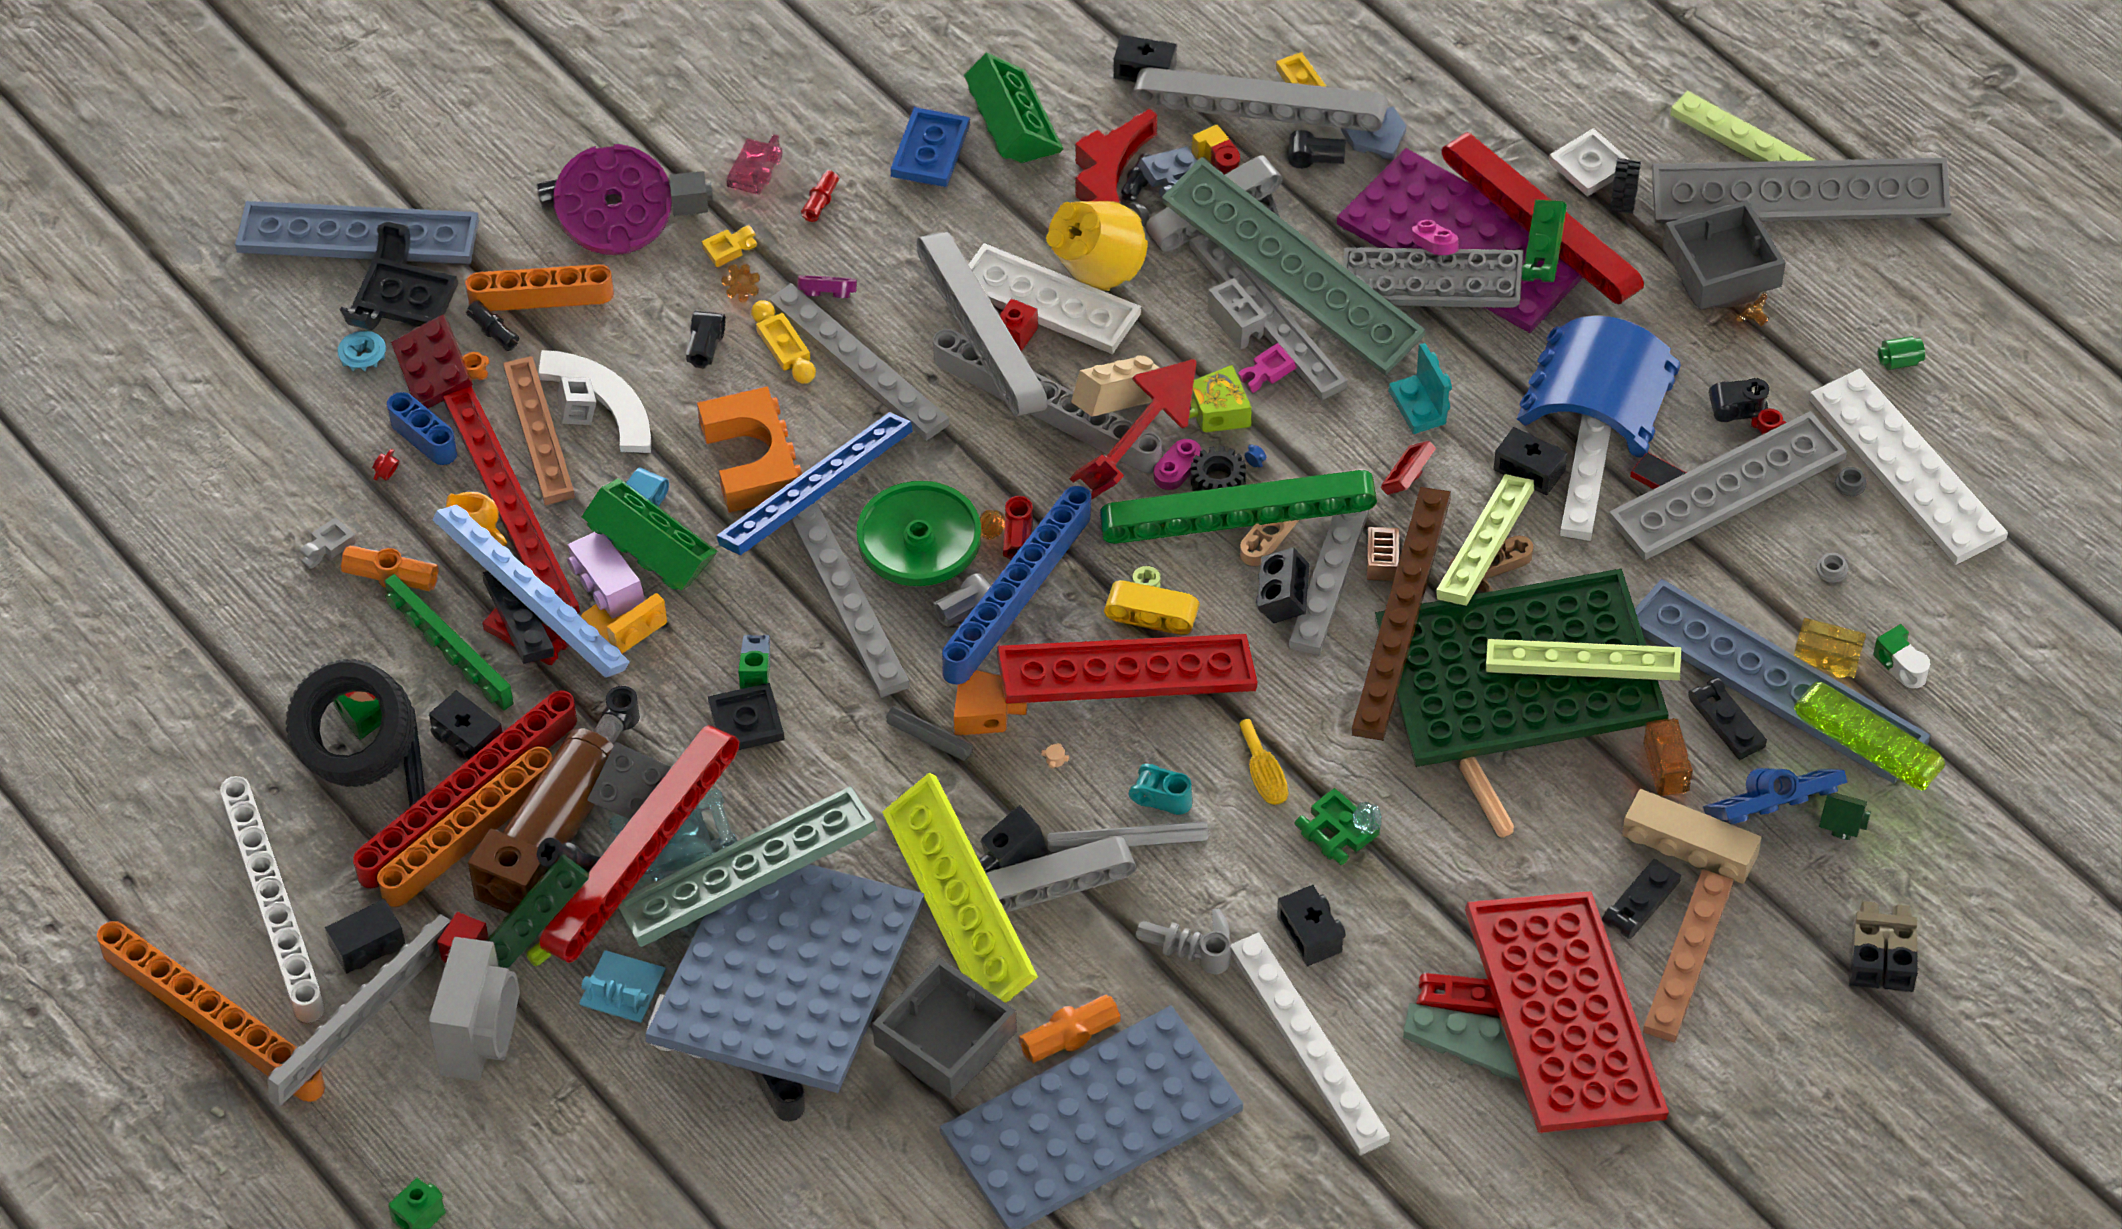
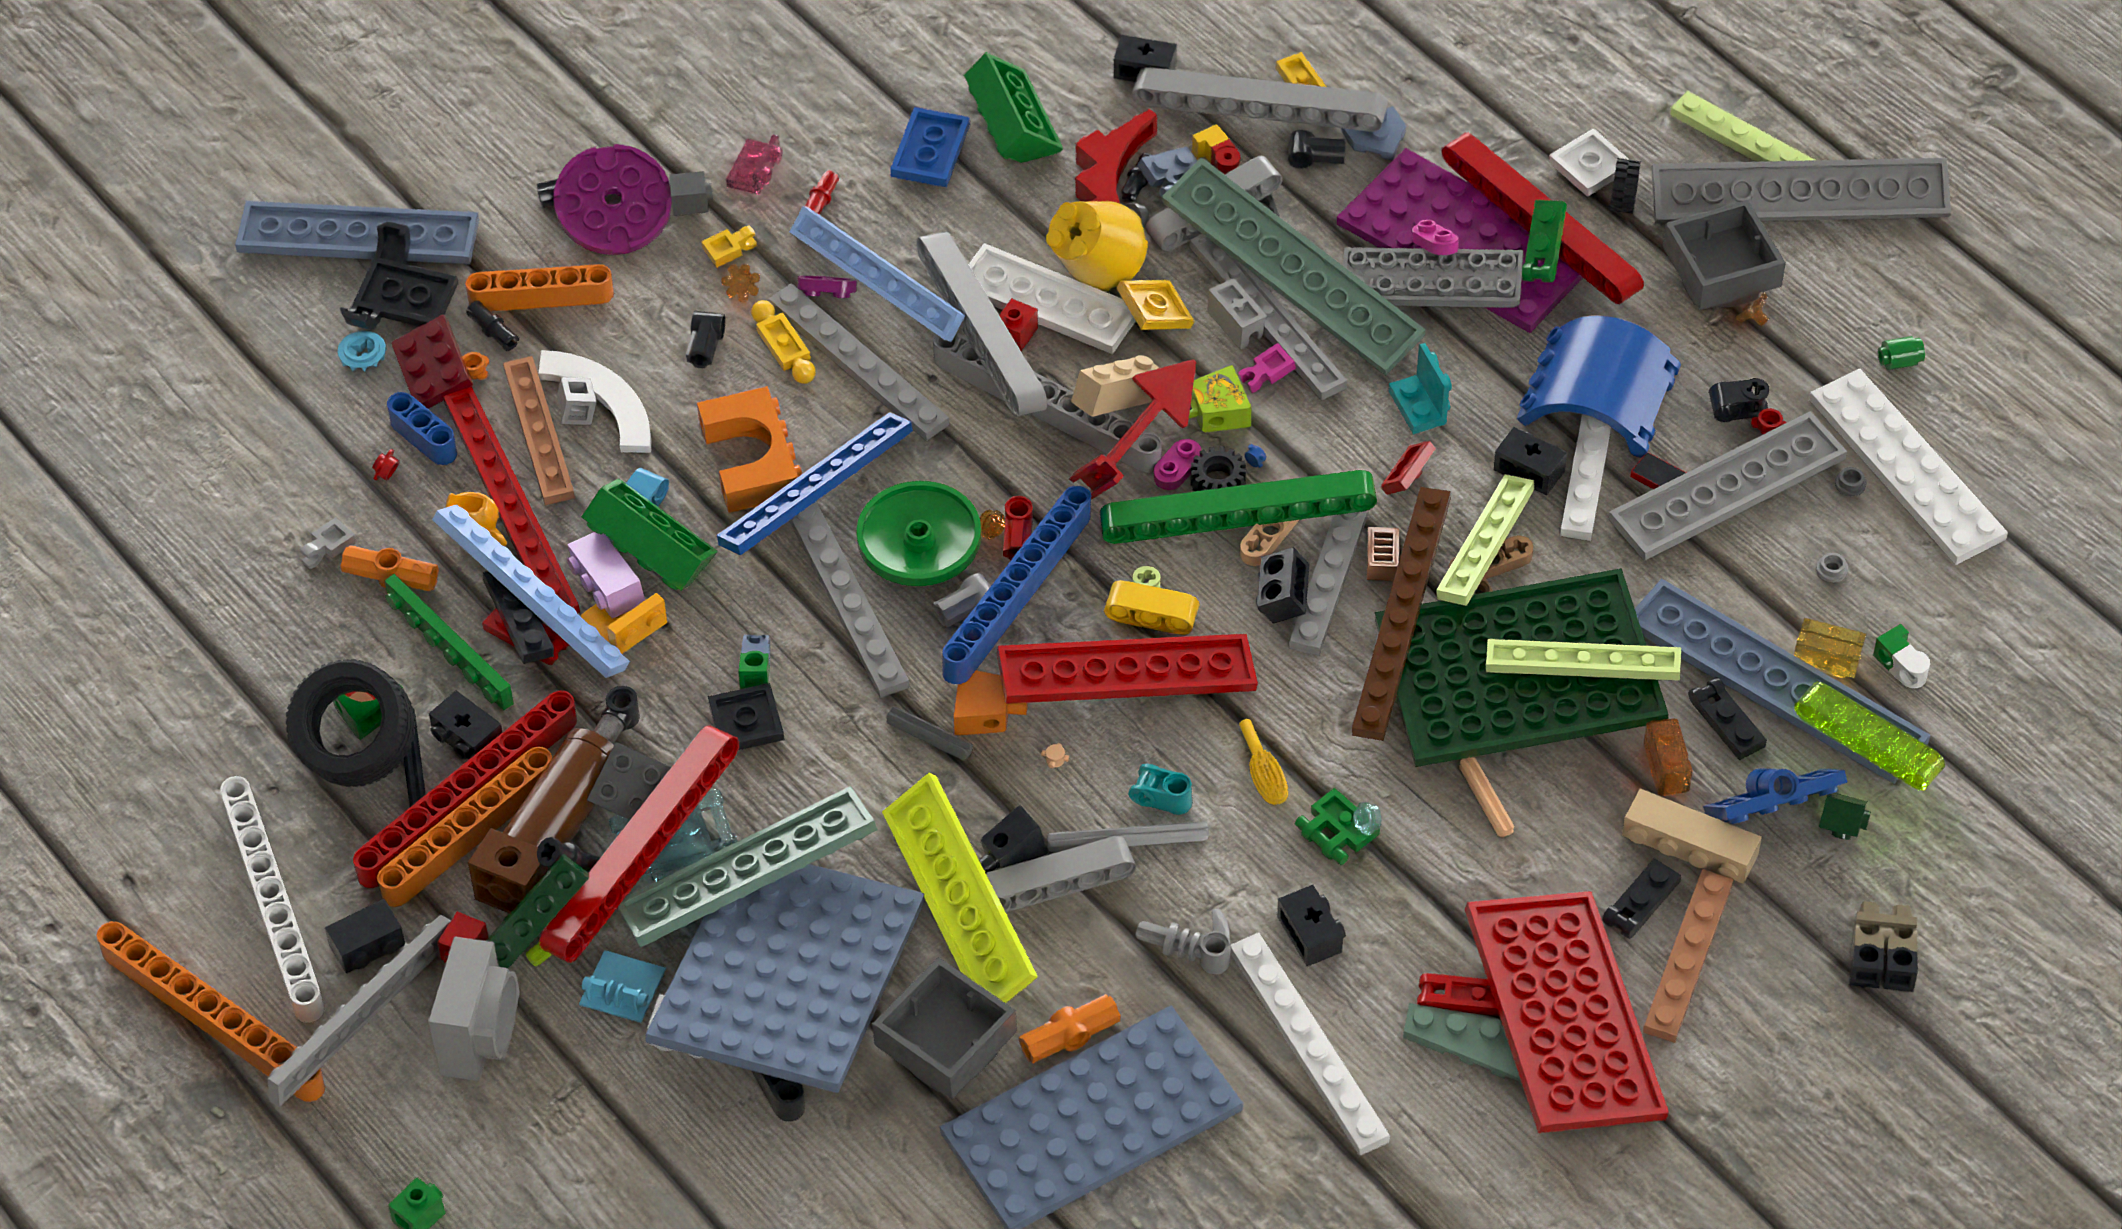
(877, 274): none -> light blue plate
(1155, 304): none -> yellow tile

